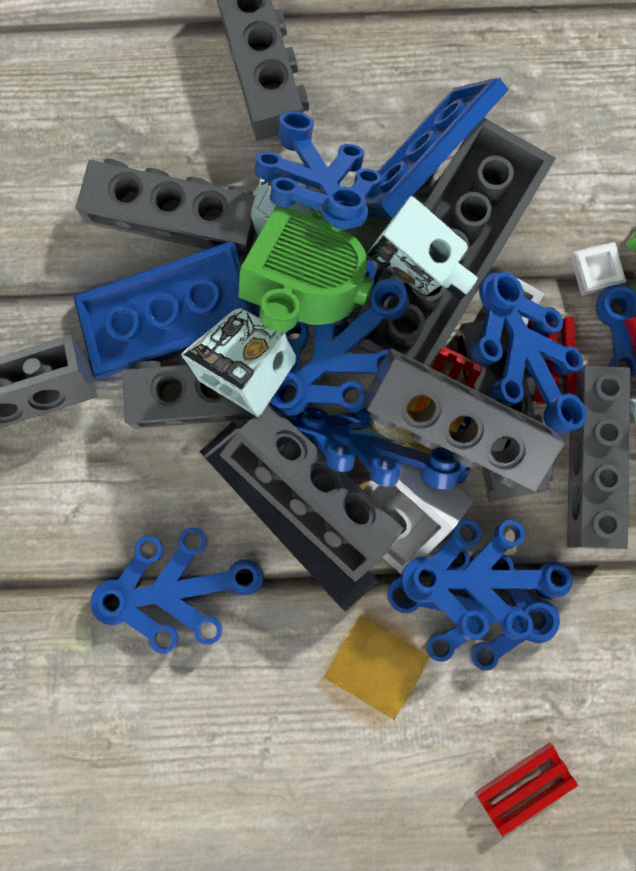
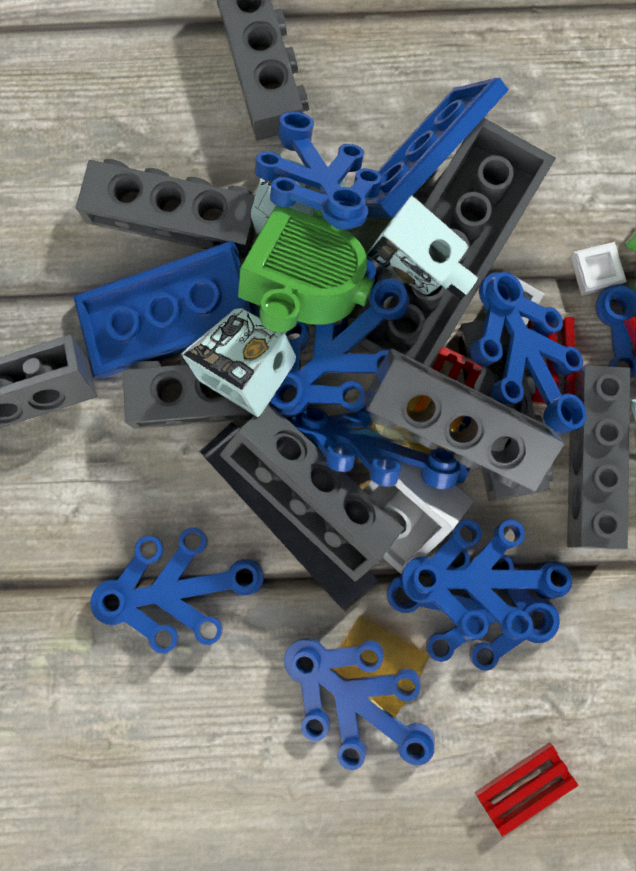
(354, 696): none -> blue plant

